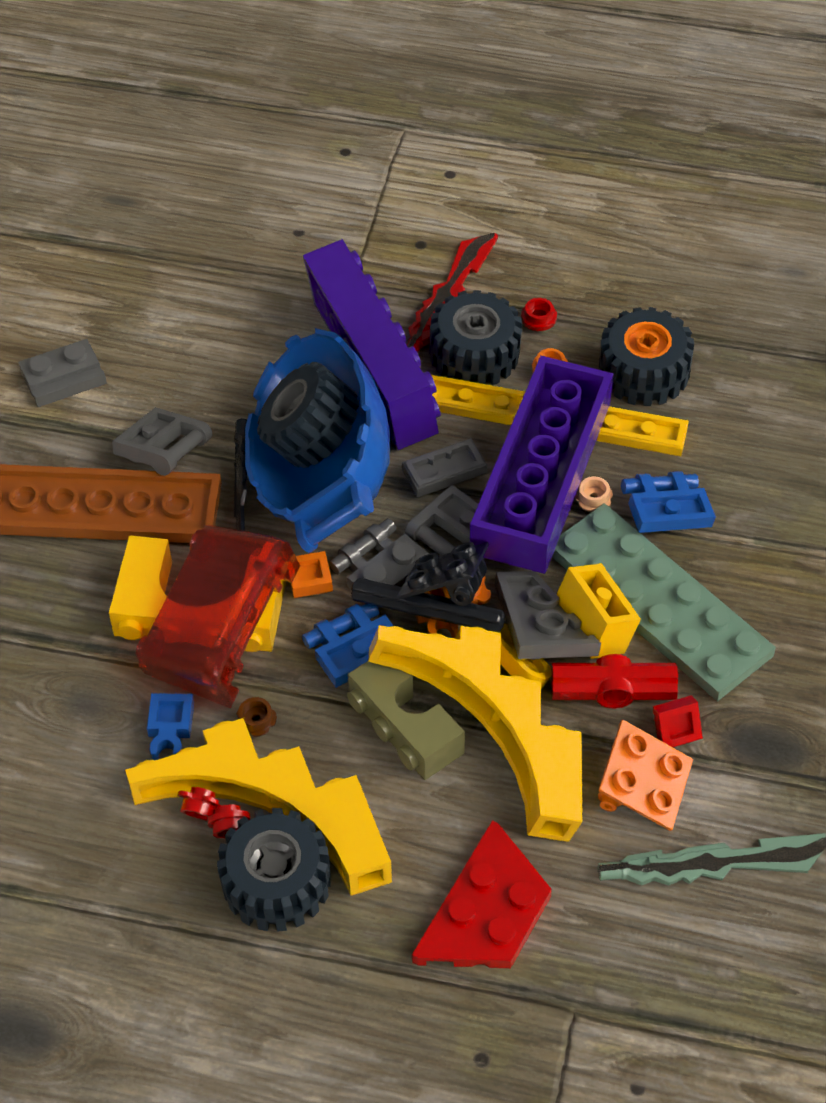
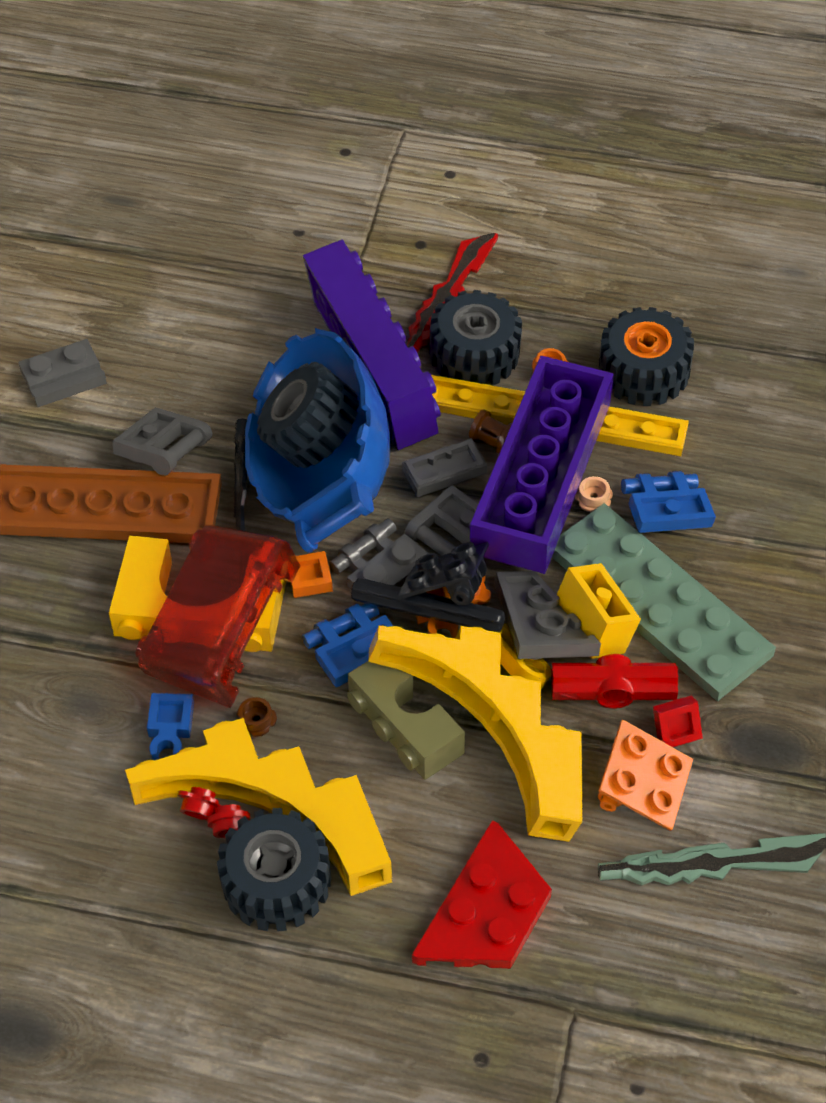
(489, 430): none -> reddish brown bush
(539, 314): red plate -> none

